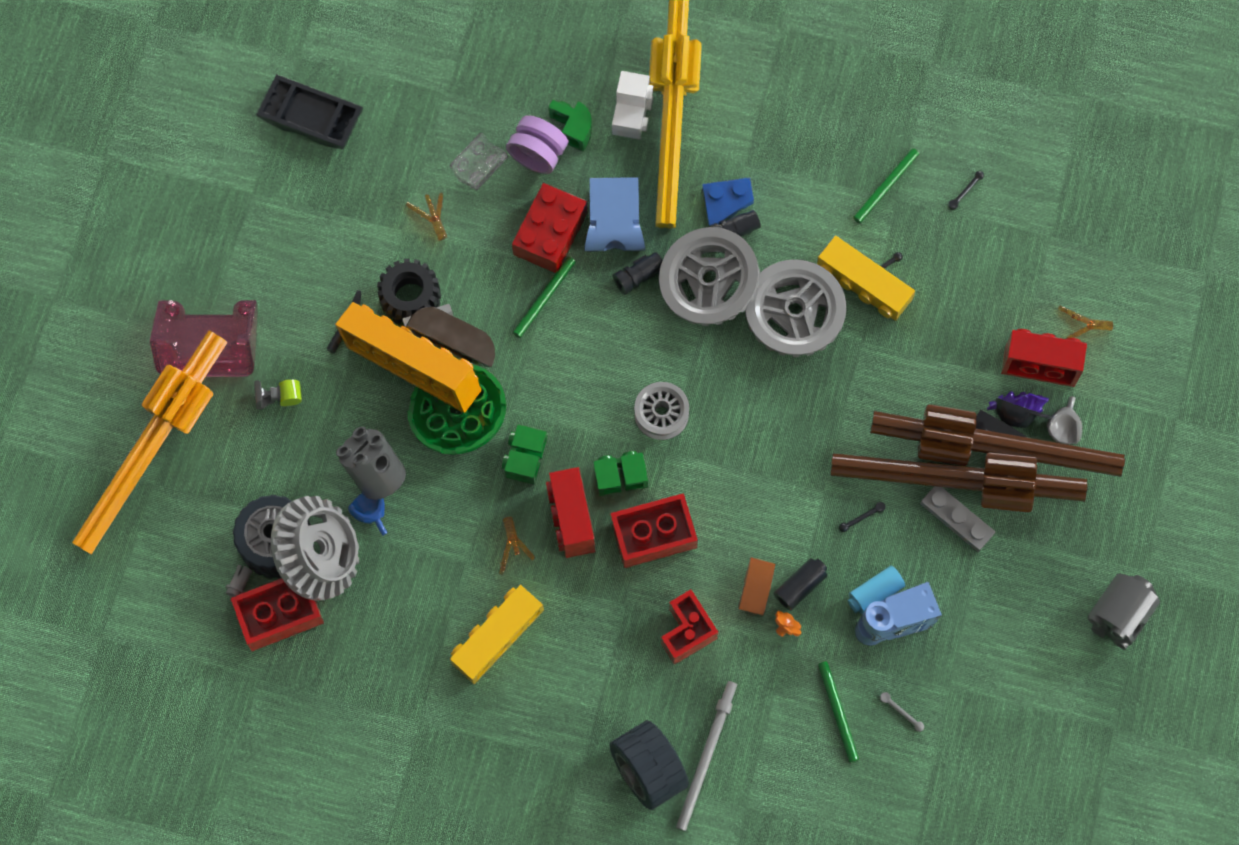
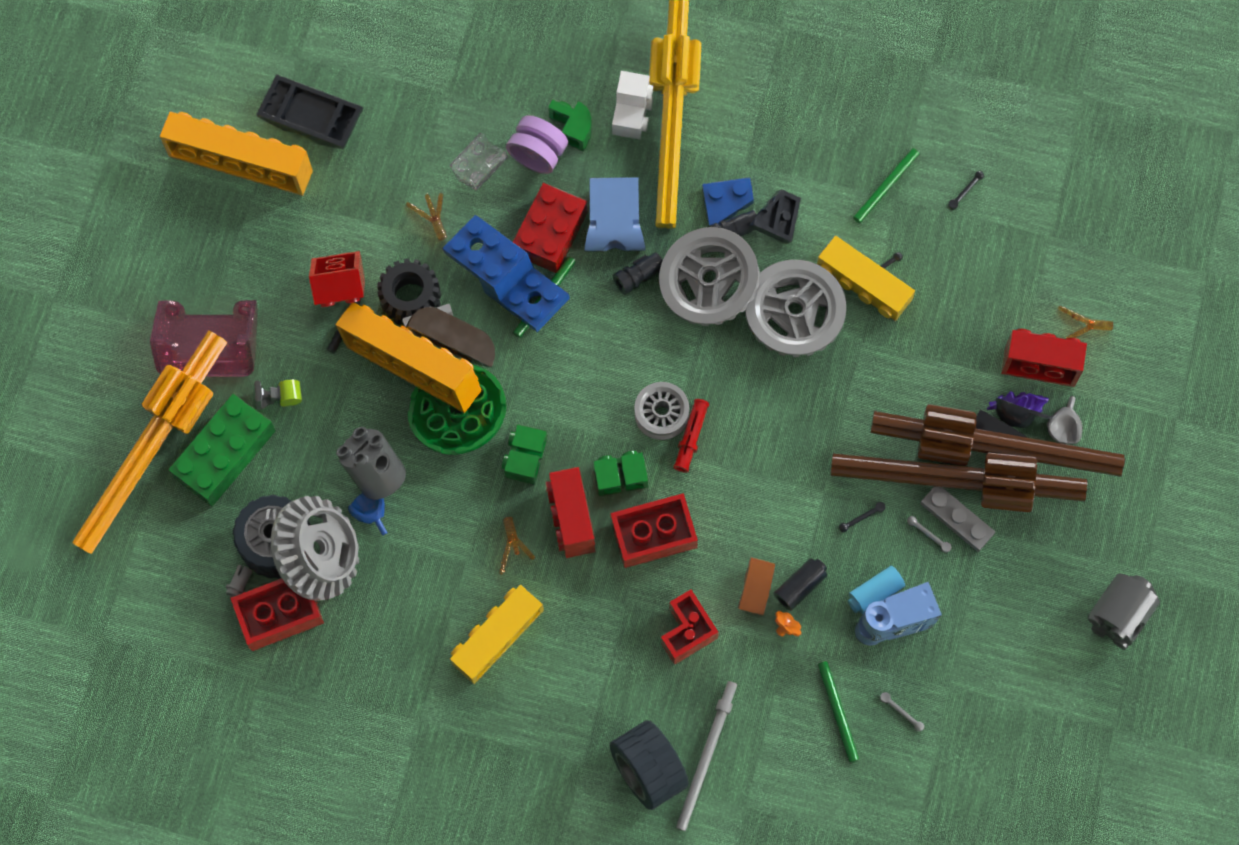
(222, 450): none -> green brick
(236, 152): none -> light orange brick
(337, 279): none -> red brick
(506, 273): none -> blue bracket
(687, 445): none -> red pin
(778, 216): none -> black wing
(945, 546): none -> light grey hinge

